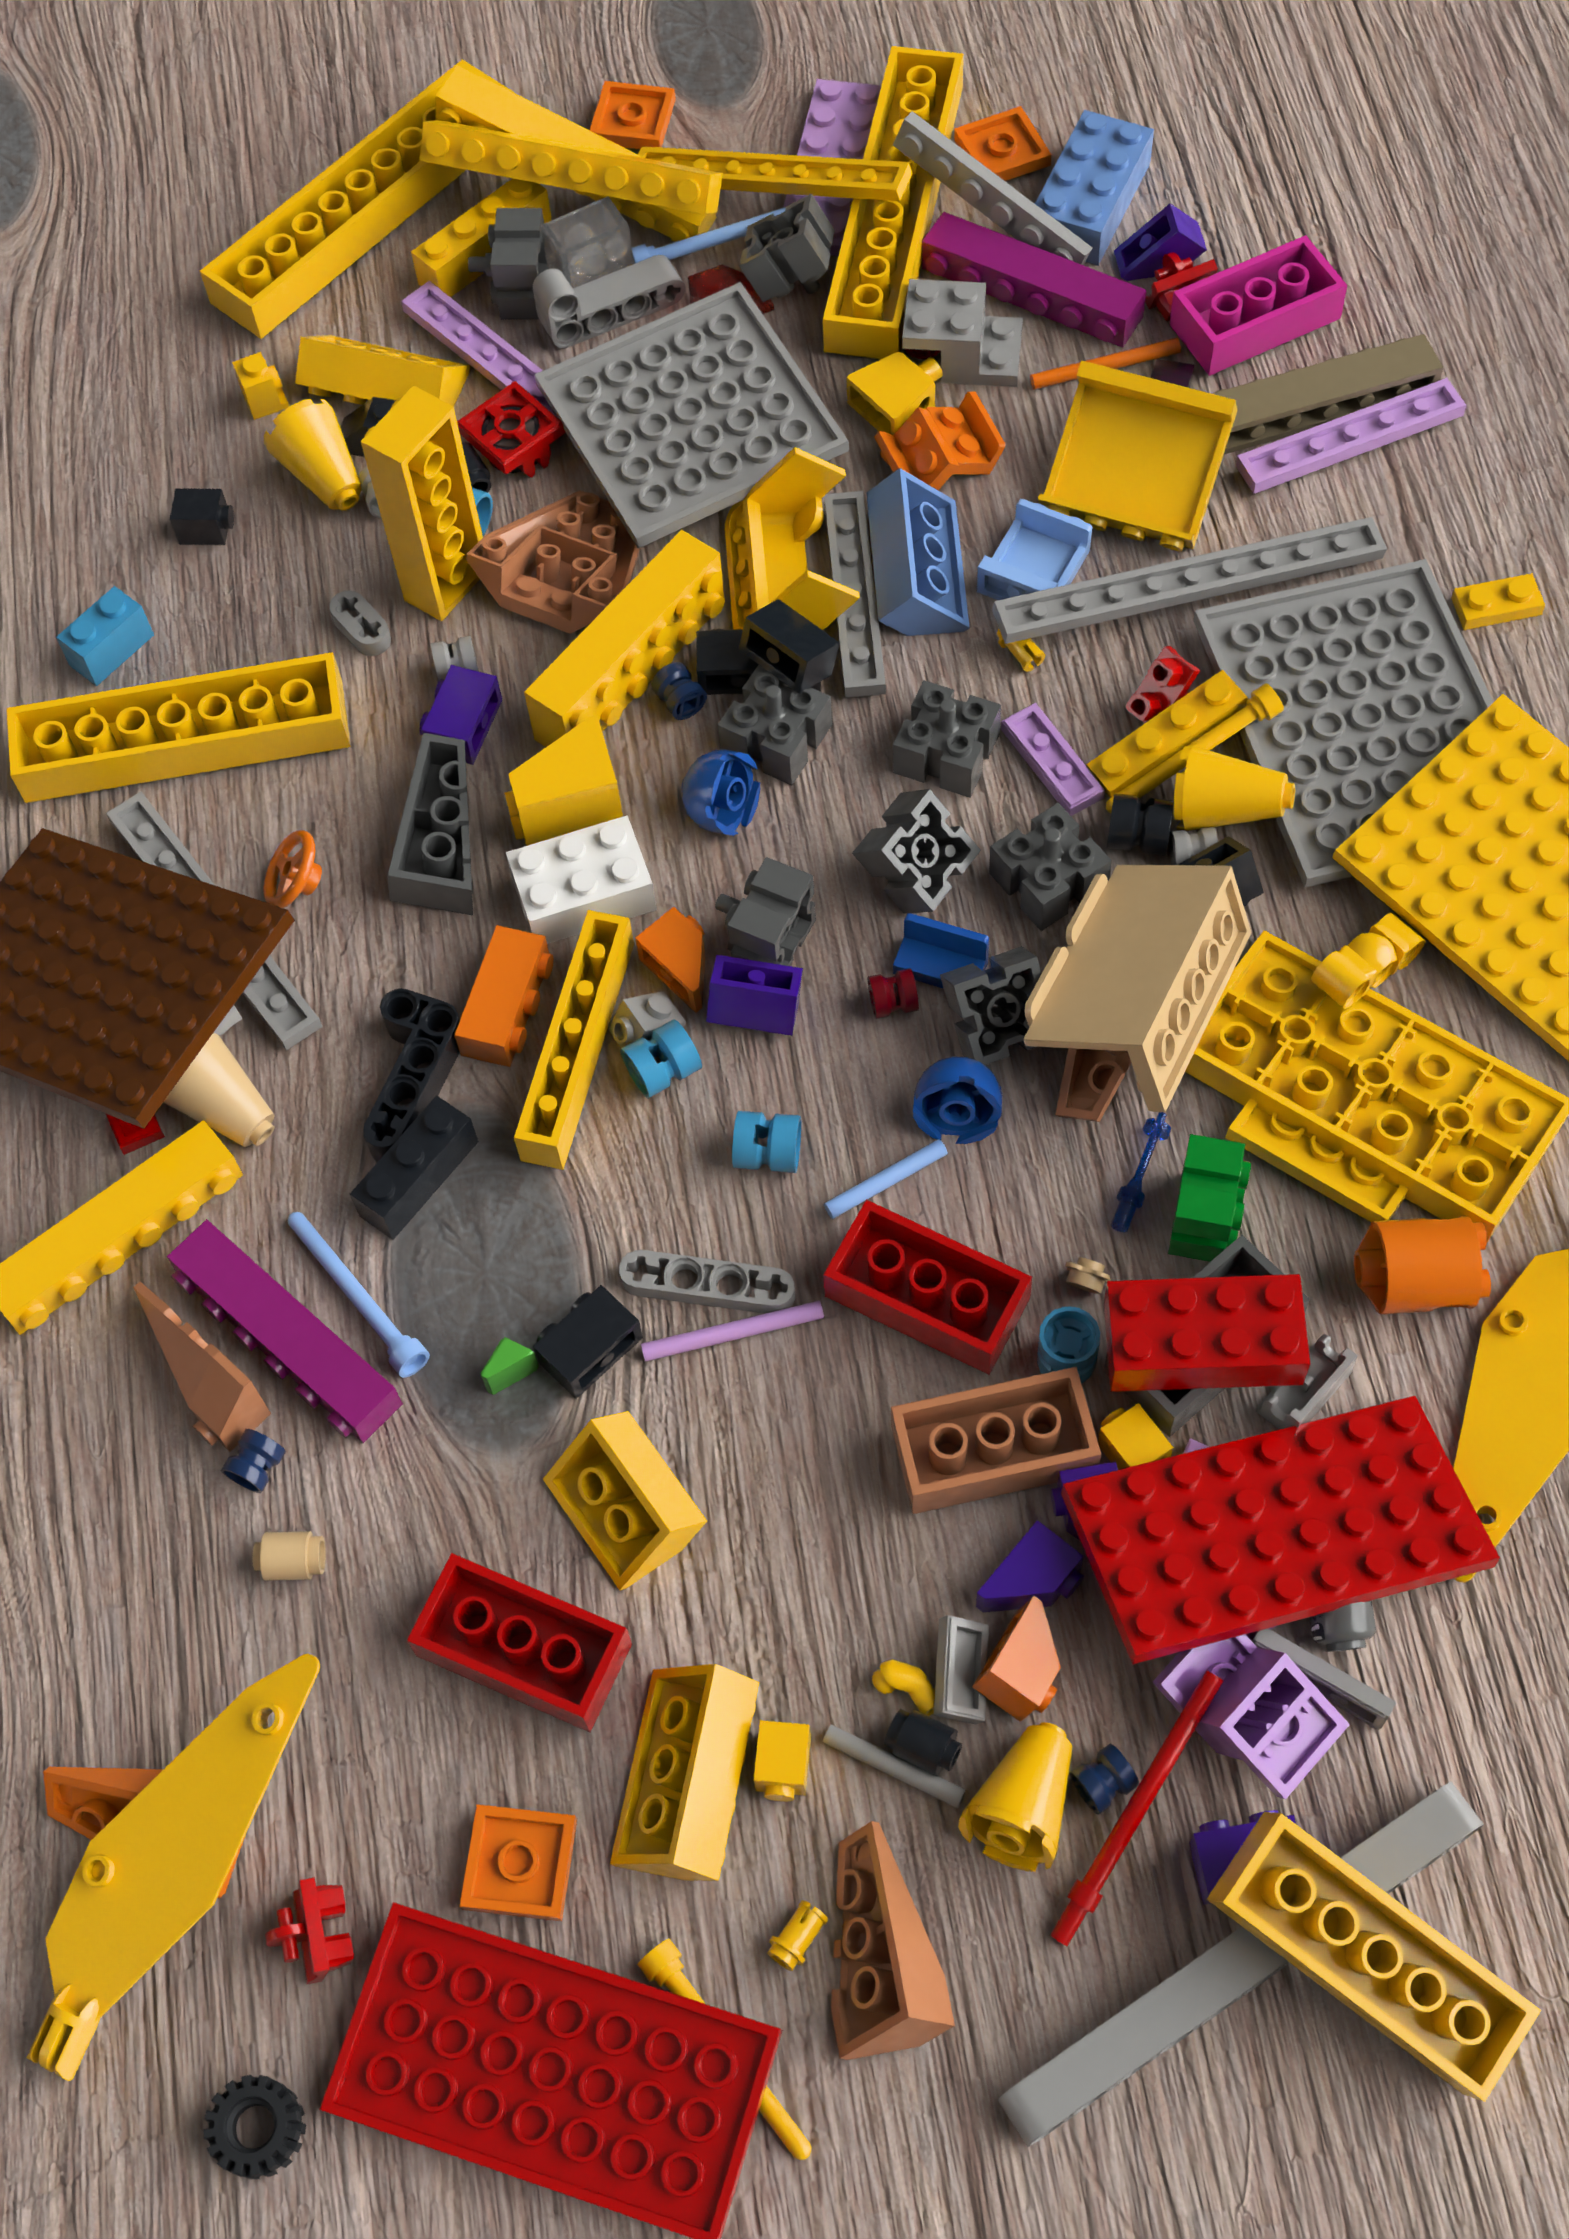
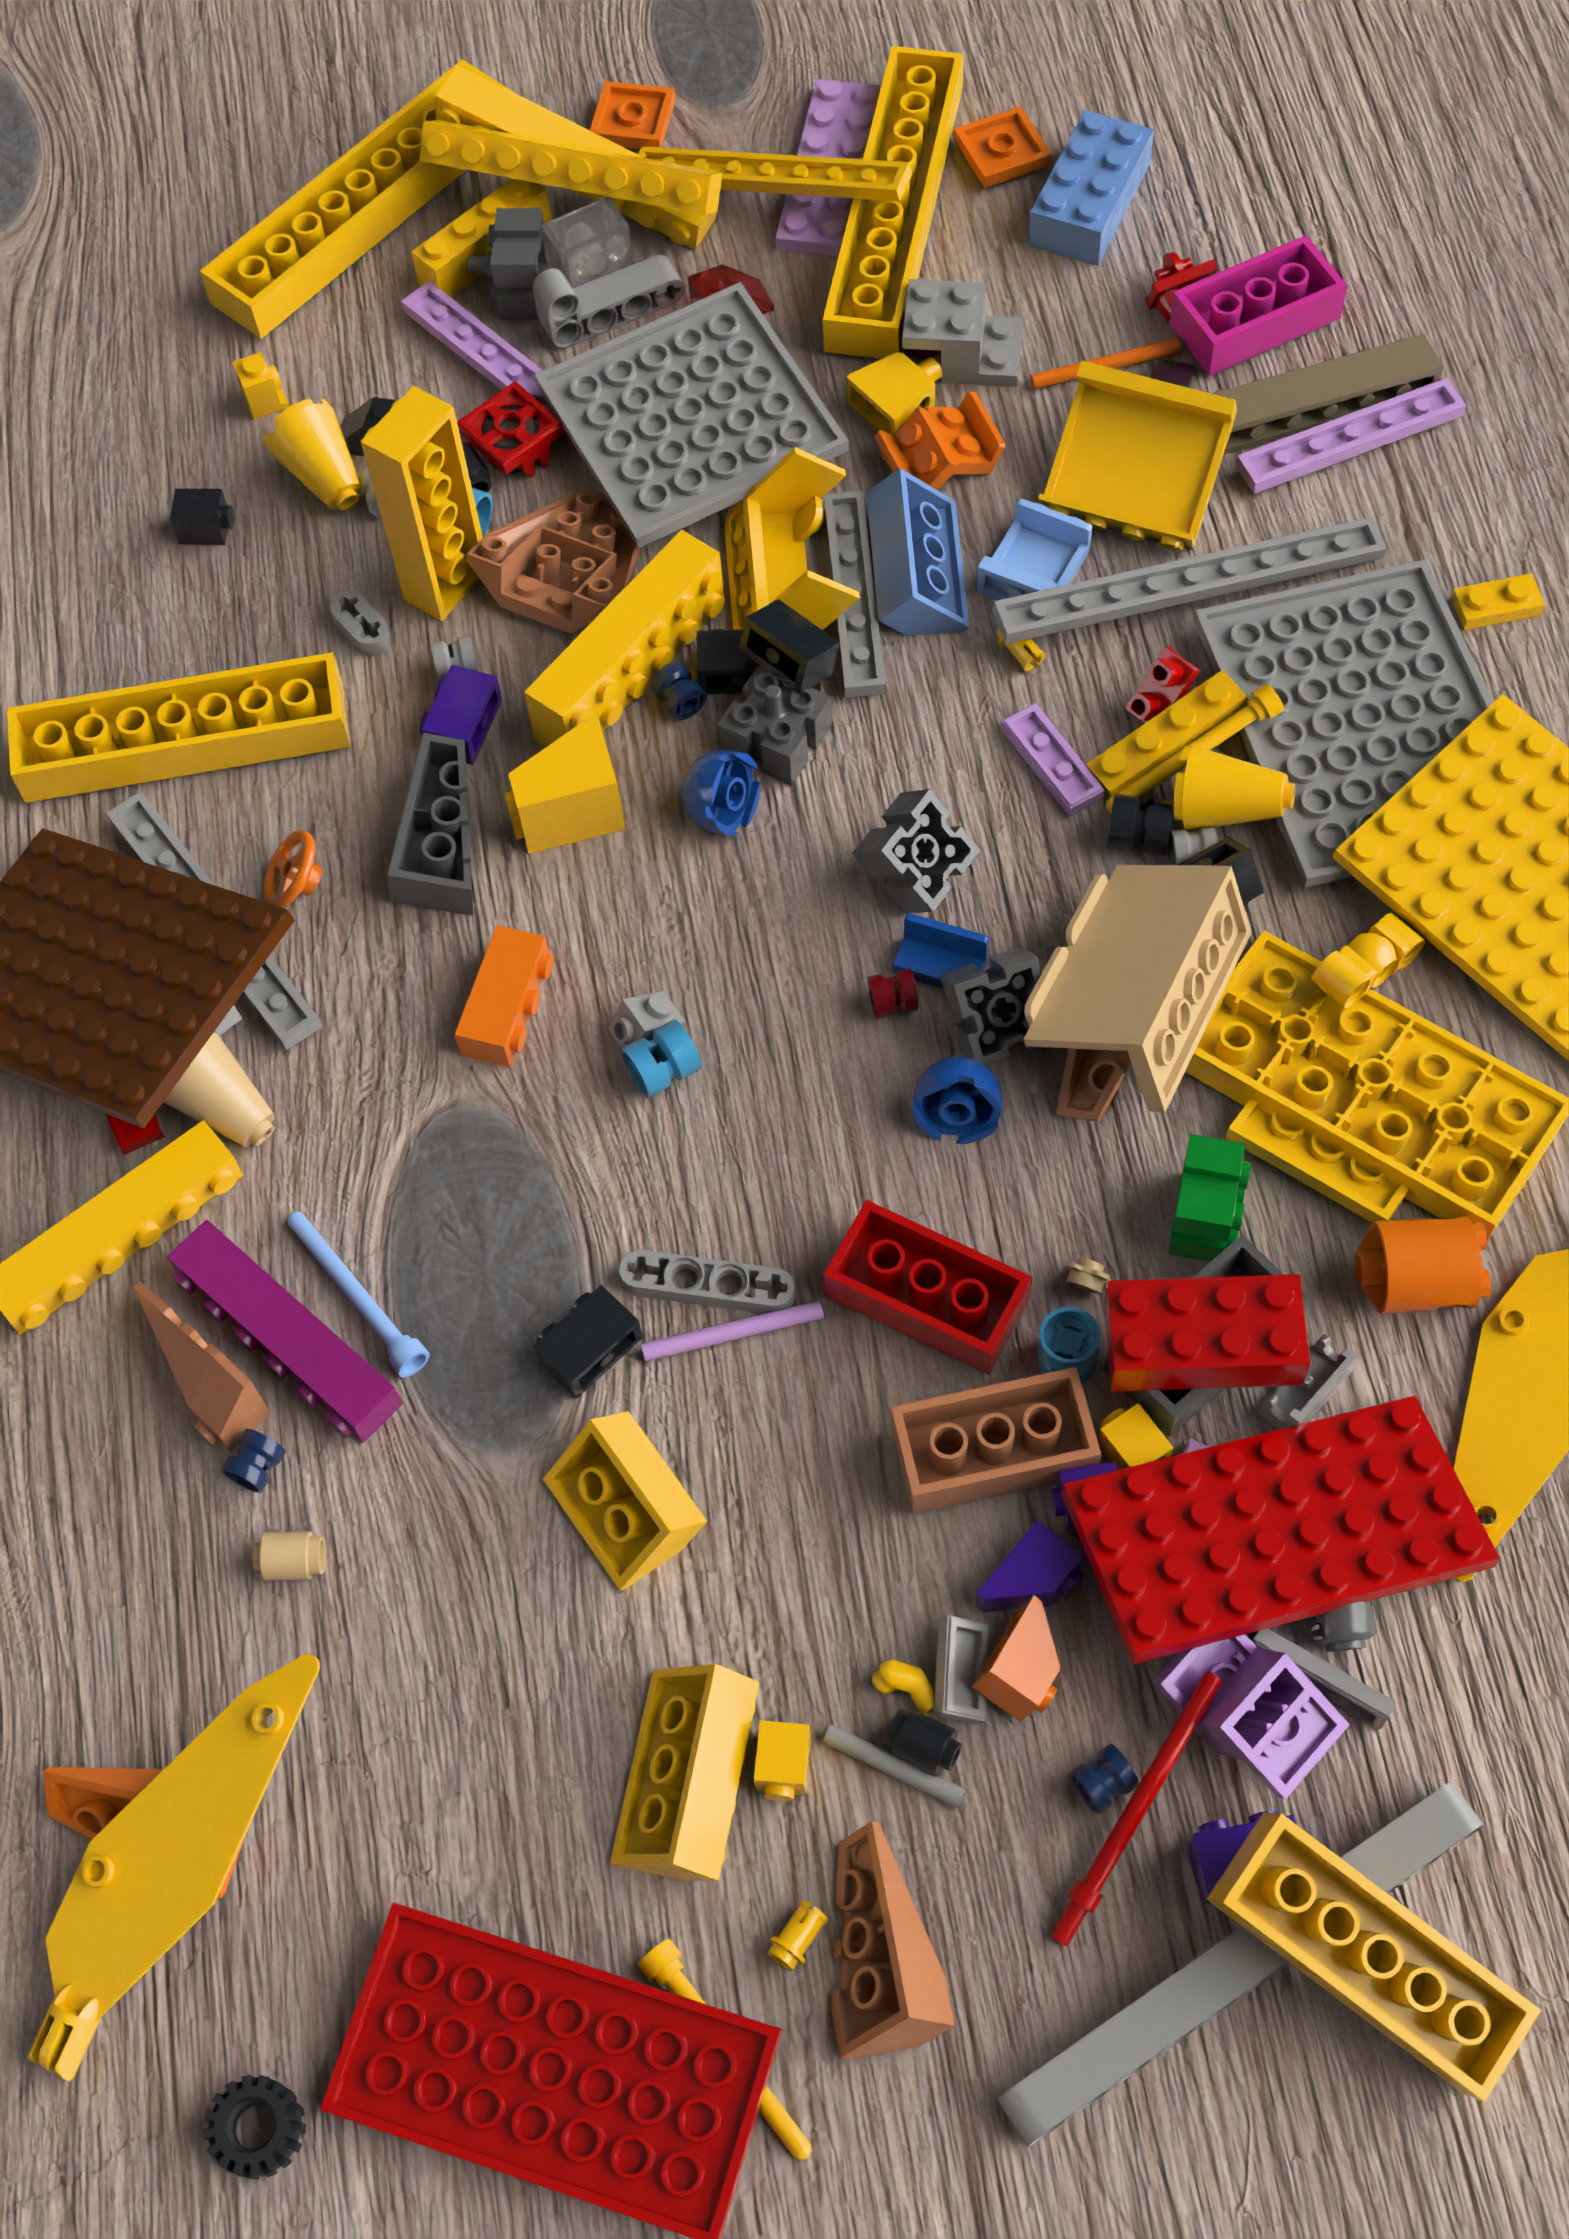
(105, 636): dark azure brick -> none
(318, 1952): red hips -> none
(373, 370): yellow slope -> none
(405, 1079): black beam -> none
(414, 1167): black brick -> none
(508, 1365): bright green slope -> none
(518, 1862): orange plate -> none
(520, 1642): red brick -> none
(574, 1040): yellow brick -> none
(581, 872): white brick -> none
(676, 955): orange slope -> none
(699, 241): light blue piece -> none
(754, 995): dark purple brick -> none
(773, 915): dark grey brick -> none
(782, 1144): dark azure wheel -> none
(788, 250): dark grey brick -> none
(885, 1179): light blue bar -> none
(946, 738): dark grey brick -> none
(986, 190): light grey plate -> none
(1023, 1801): yellow cone -> none
(1034, 279): magenta brick -> none
(1047, 865): dark grey brick -> none
(1131, 1195): clear blue piece -> none
(1164, 233): dark purple slope -> none

